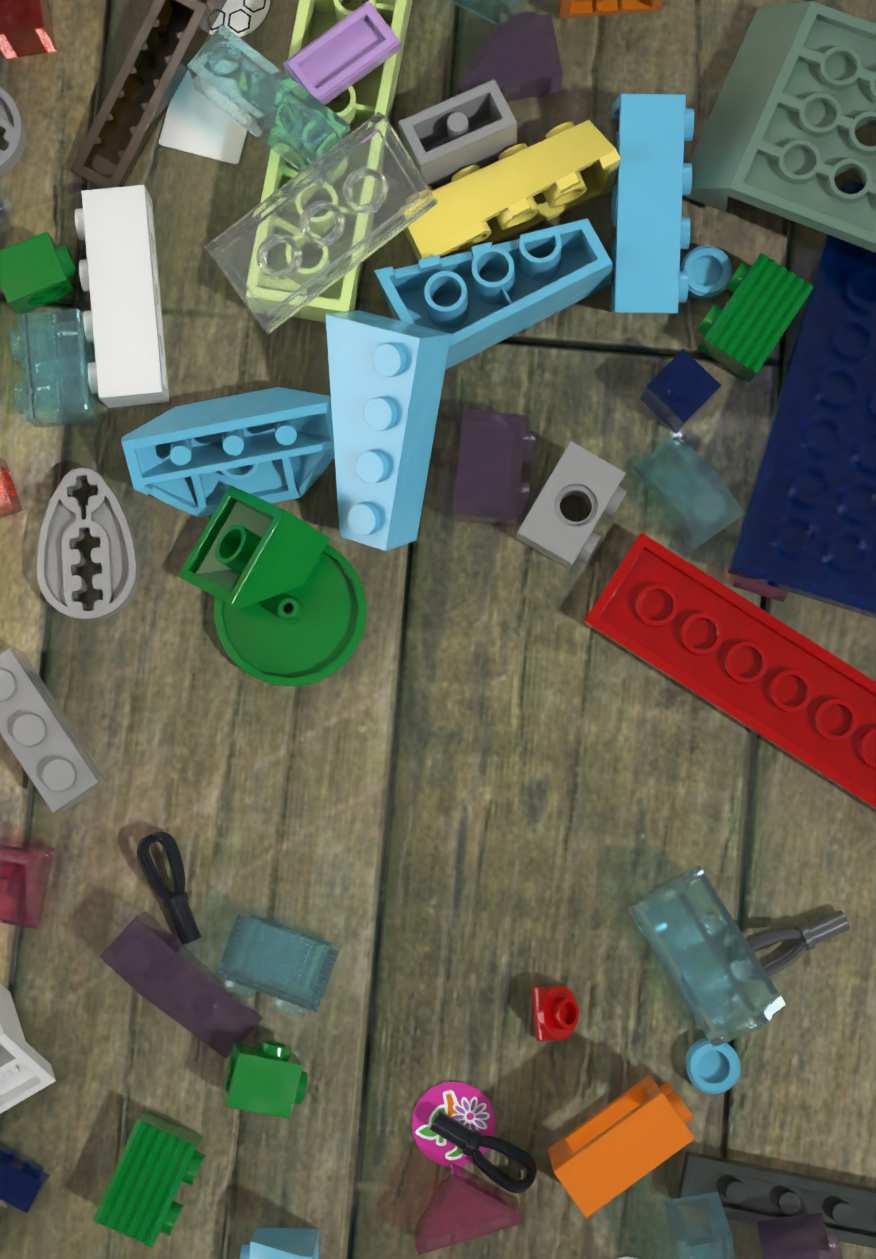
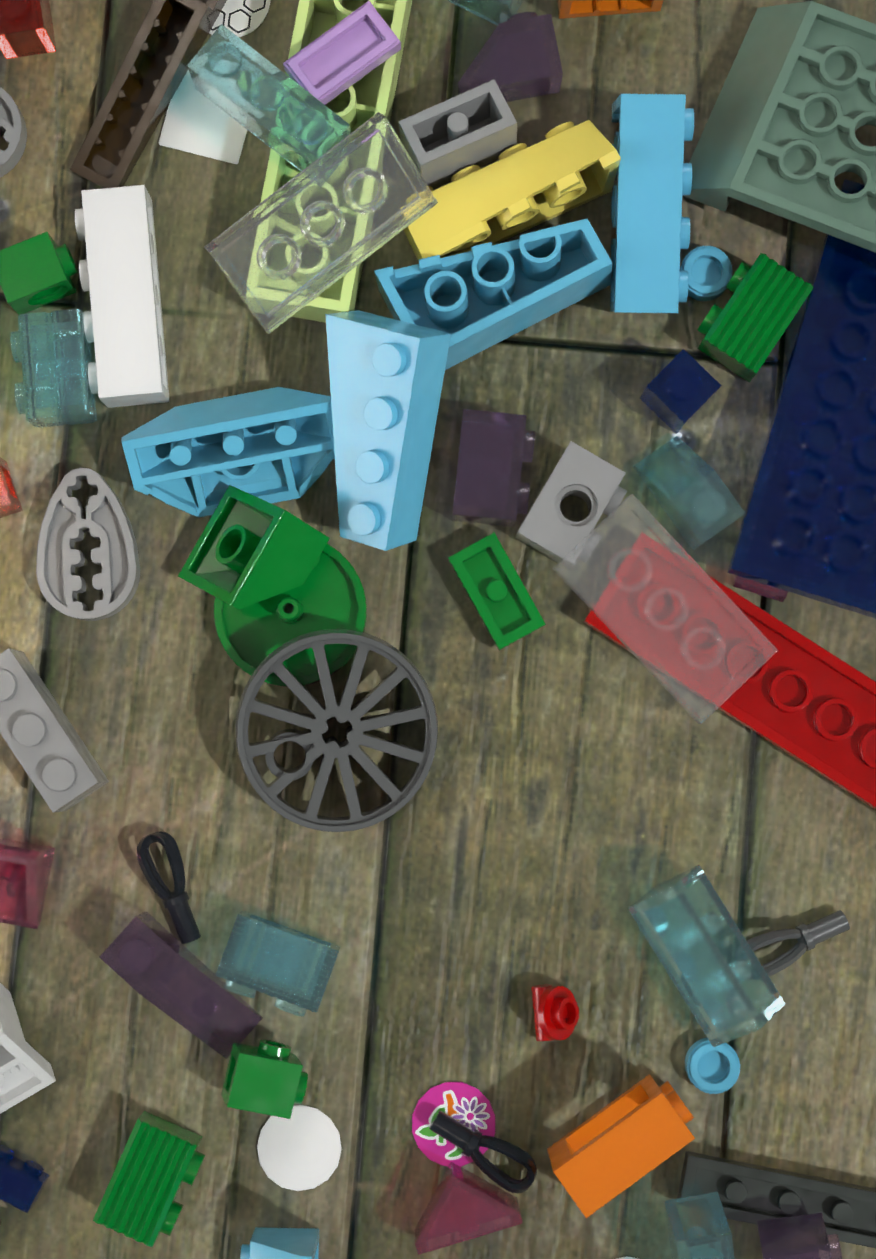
(299, 1150): none -> white sticker
(316, 724): none -> dark grey piece
(496, 591): none -> green plate
(665, 609): none -> clear tile

